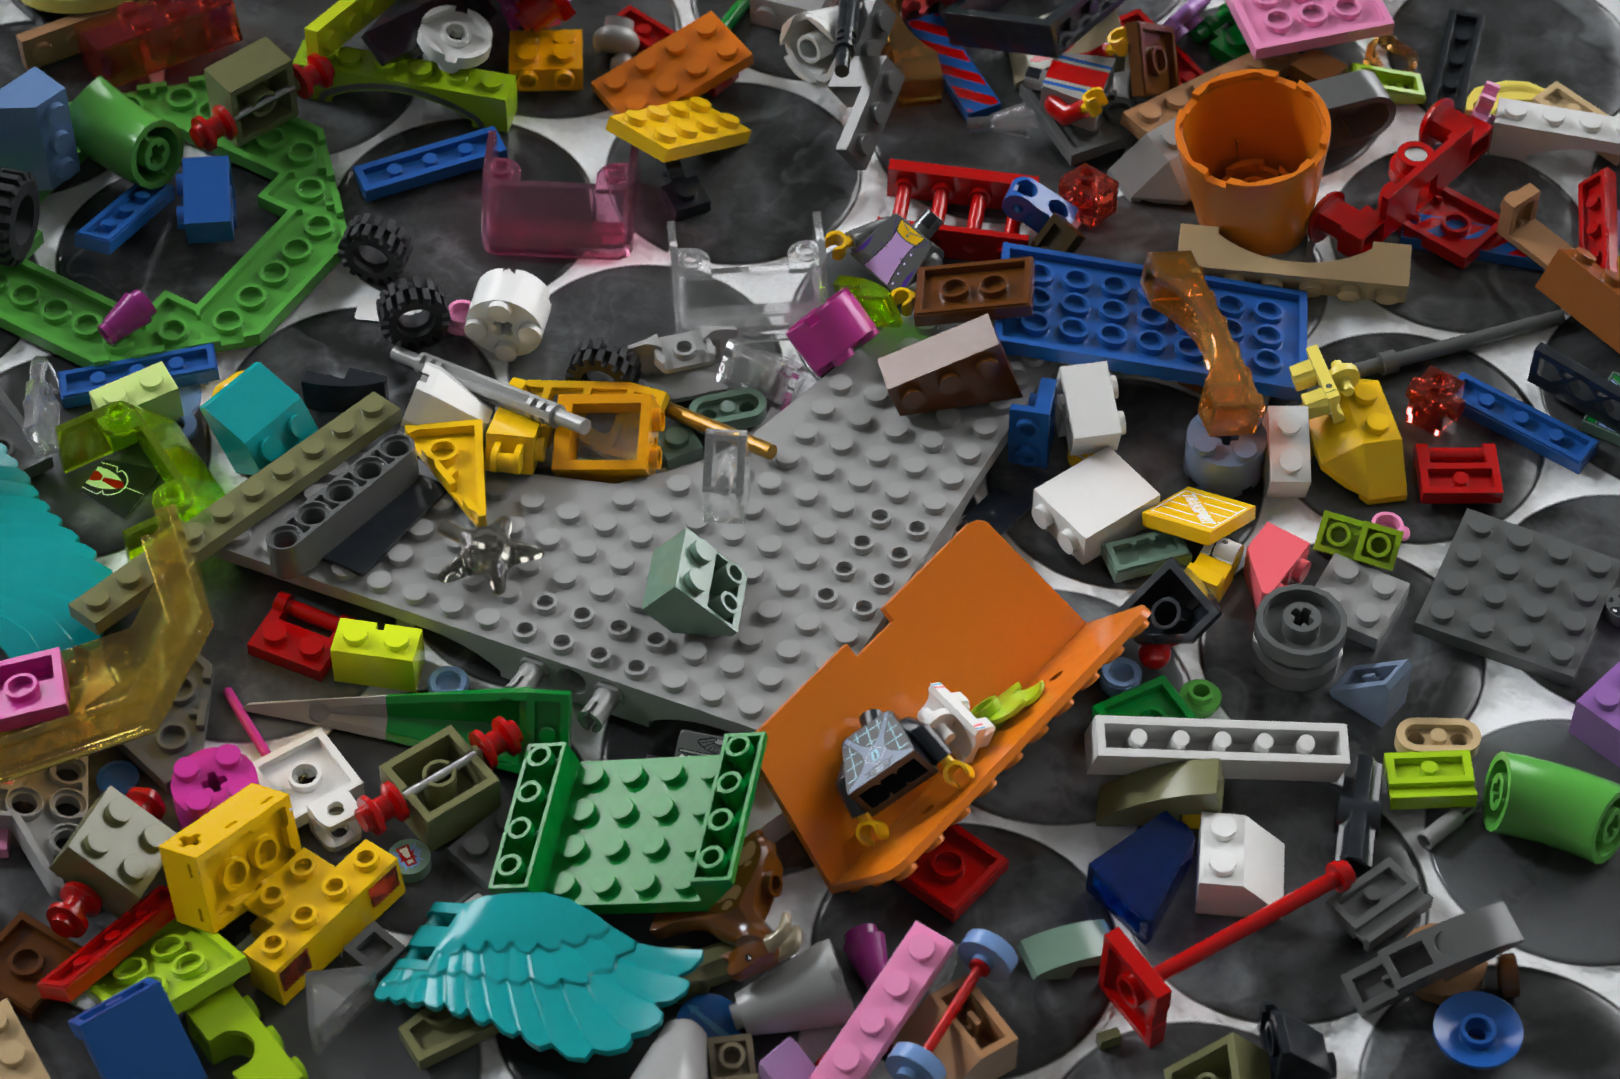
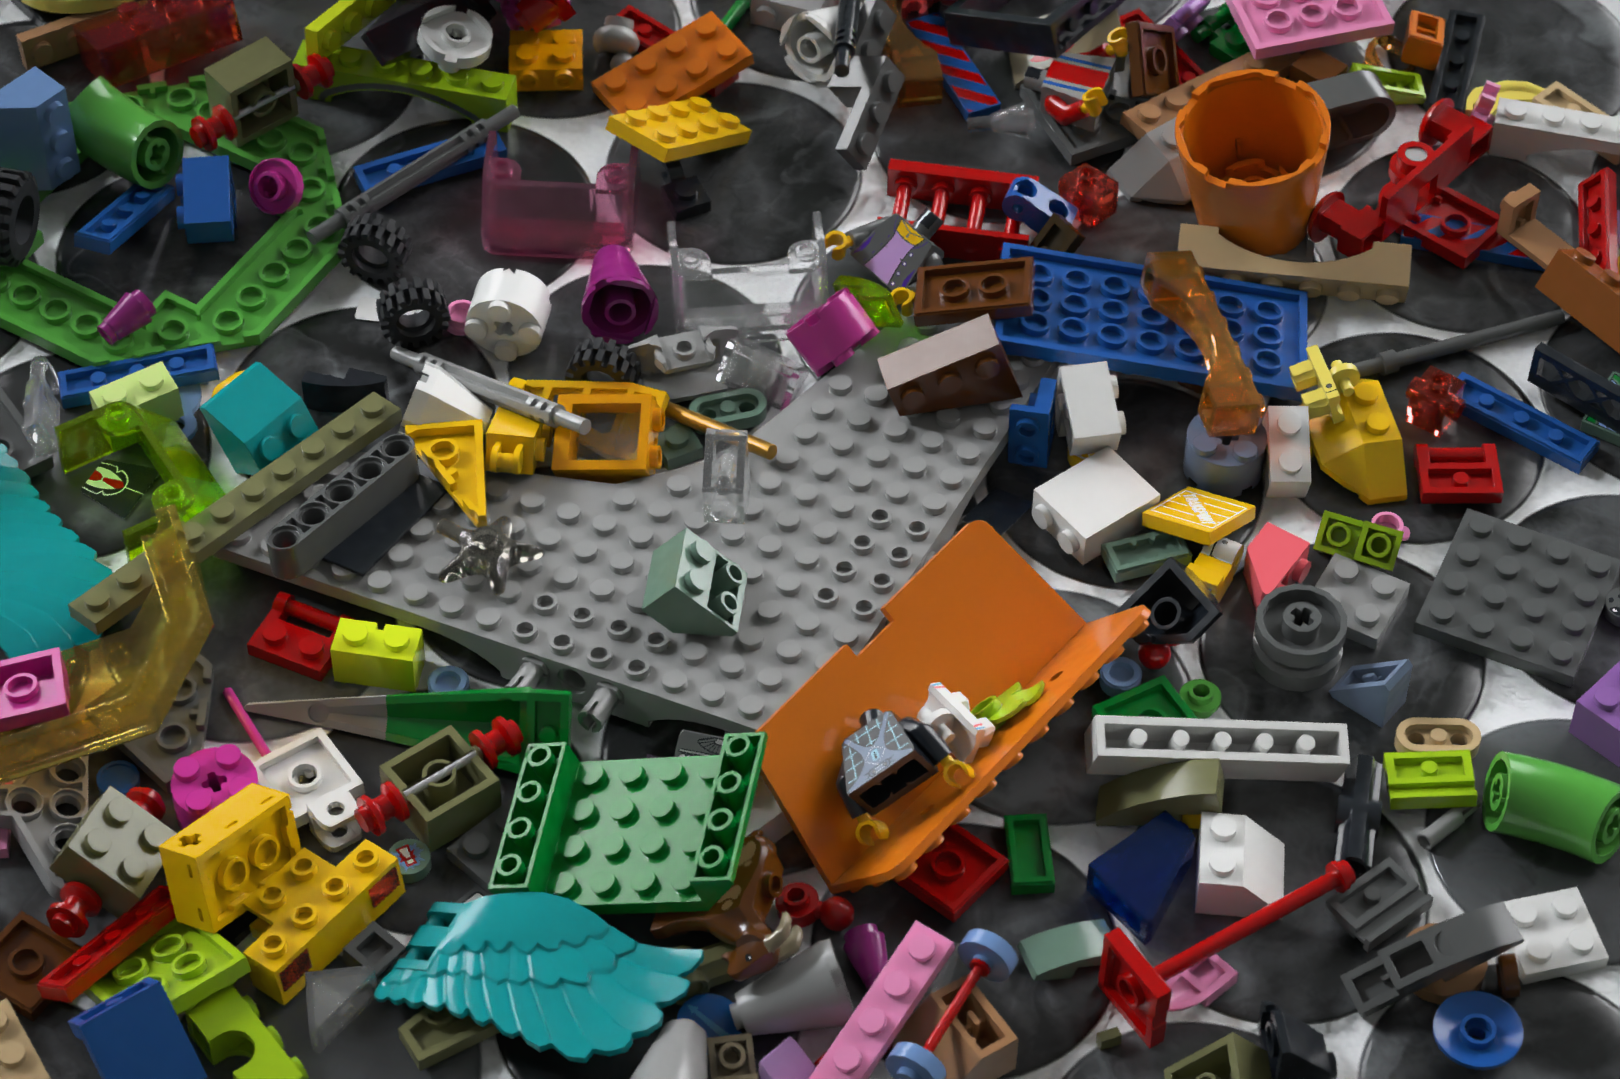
(276, 186): none -> dark pink plate
(413, 173): none -> dark grey axle
(618, 297): none -> magenta cone
(835, 912): none -> red plate
(1029, 854): none -> green tile
(1201, 983): none -> bright pink plate
(1423, 40): none -> orange slope
(1556, 936): none -> white plate

